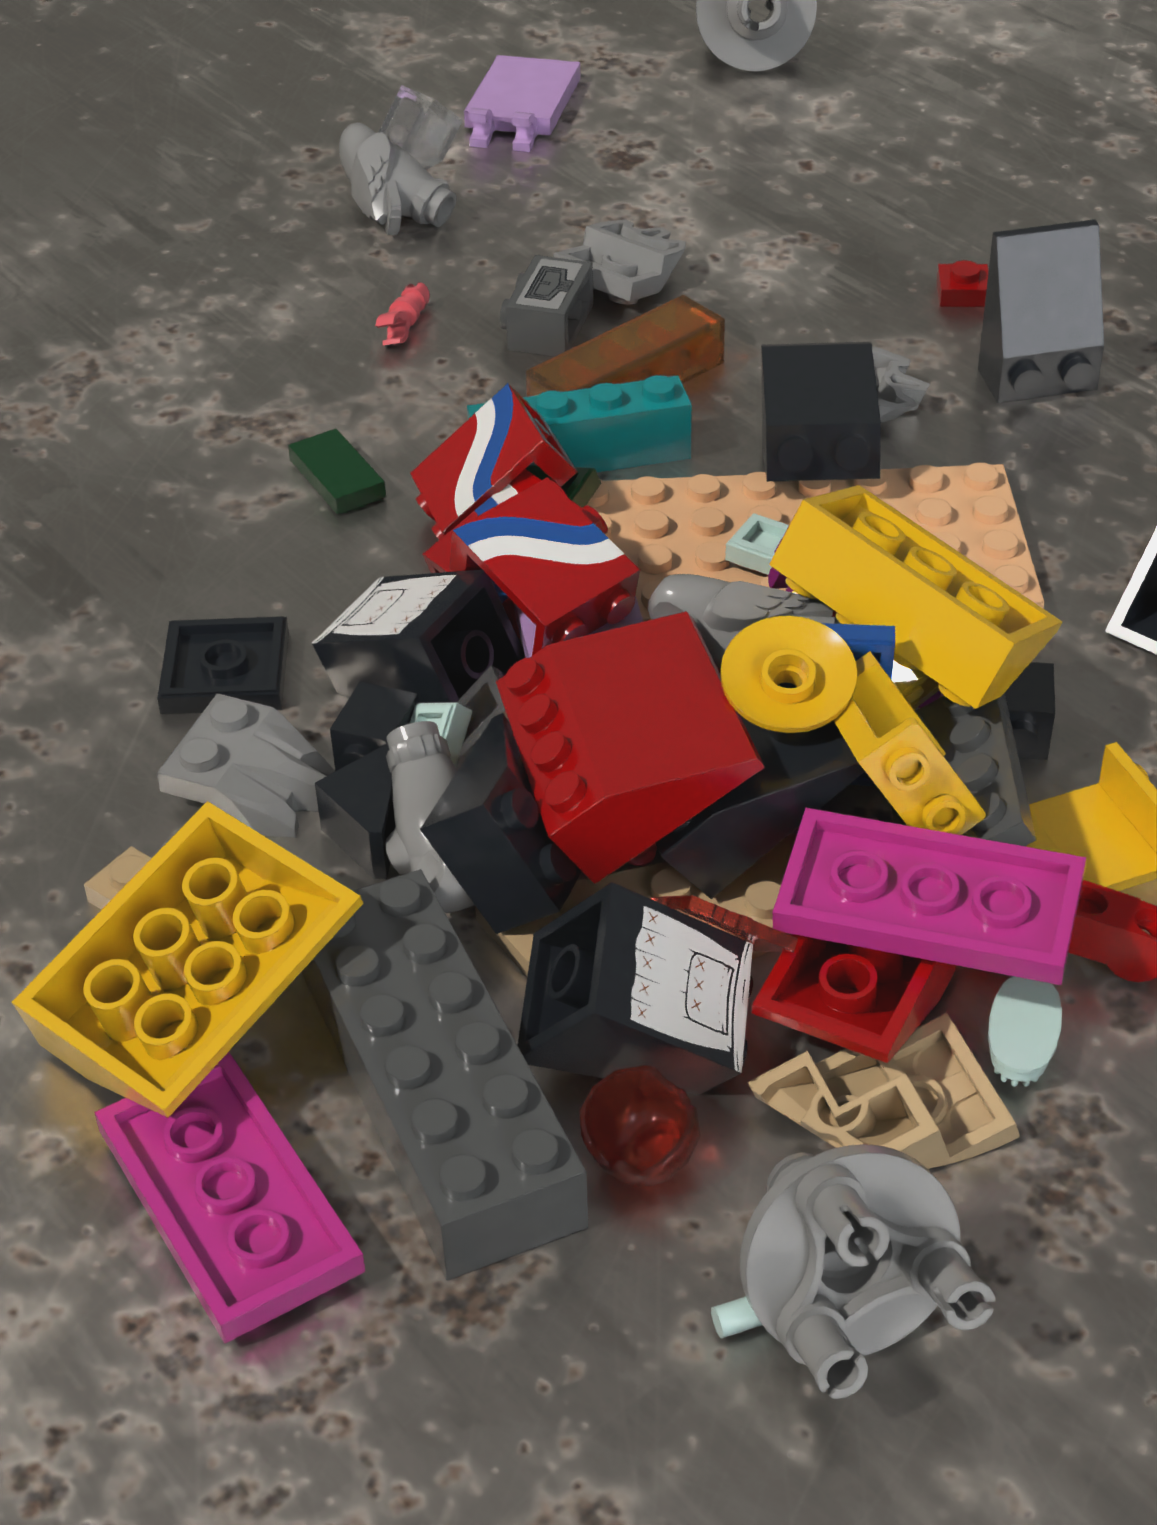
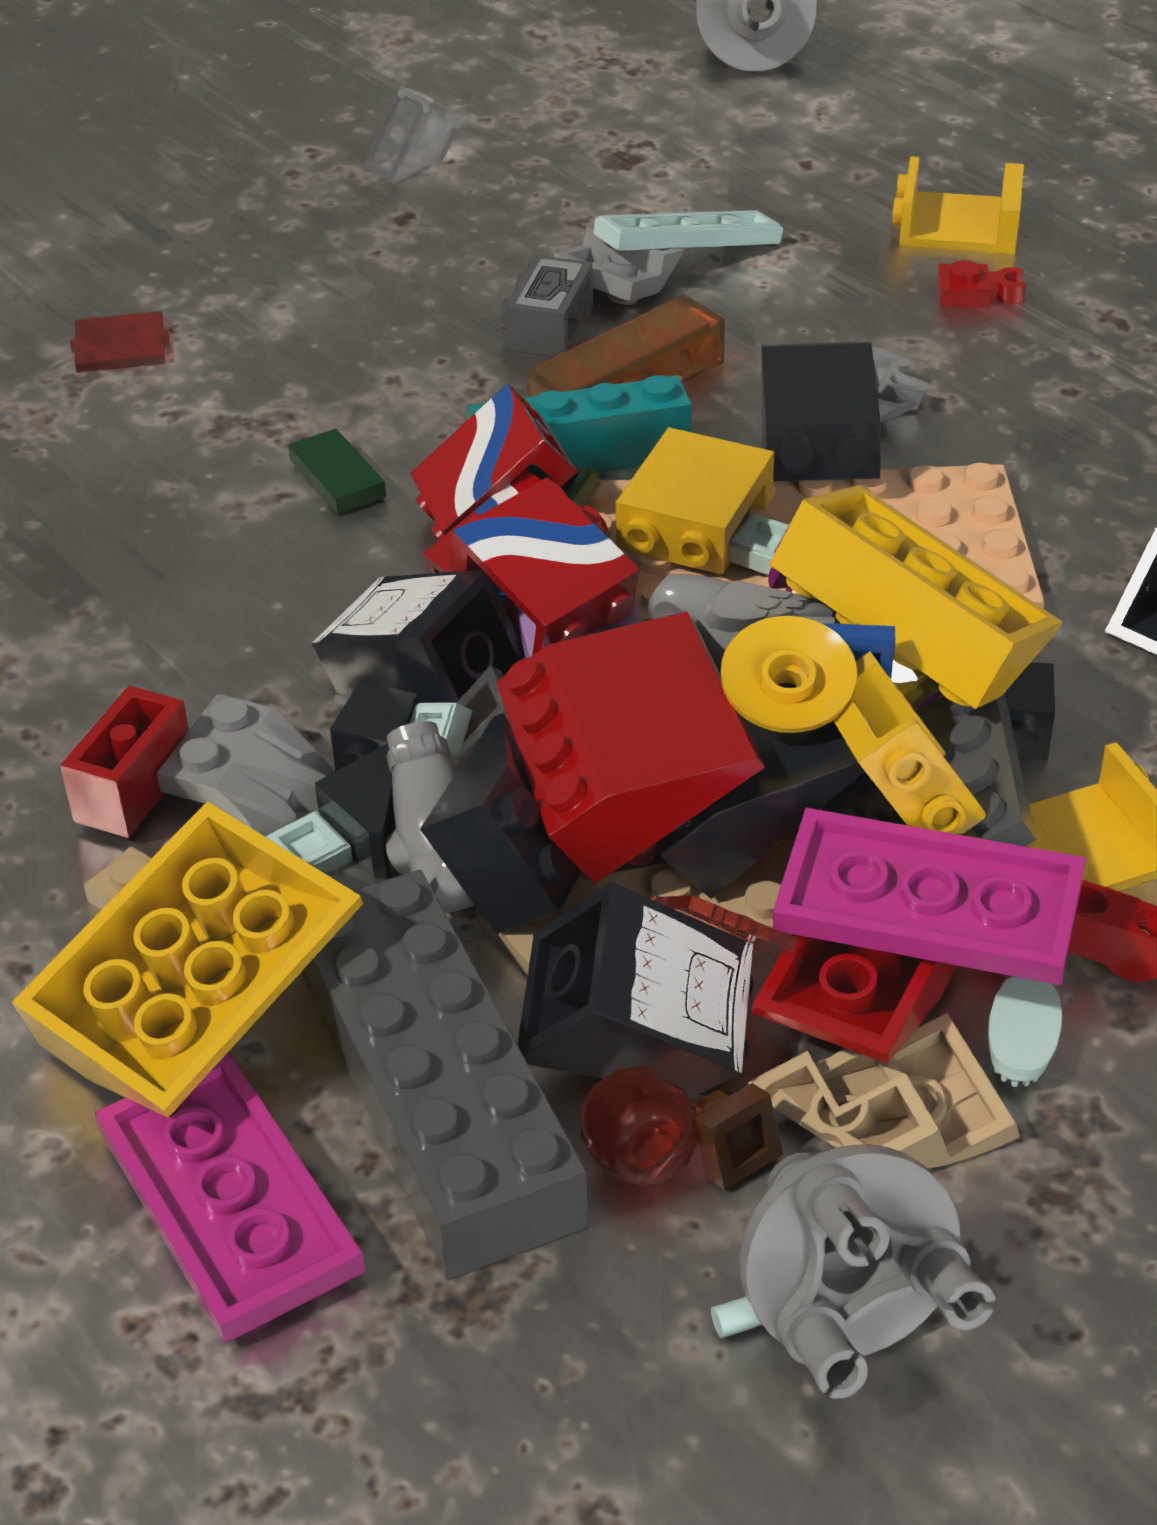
(116, 764): none -> red brick
(119, 341): none -> clear red piece
(223, 657): black tile -> none
(315, 843): none -> light aqua tile
(391, 181): light grey animal -> none
(404, 313): coral piece -> none
(520, 98): lavender tile -> none
(687, 230): none -> light aqua tile
(692, 499): none -> yellow panel
(736, 1134): none -> reddish brown tile
(958, 219): none -> yellow panel
(1043, 312): slope -> none

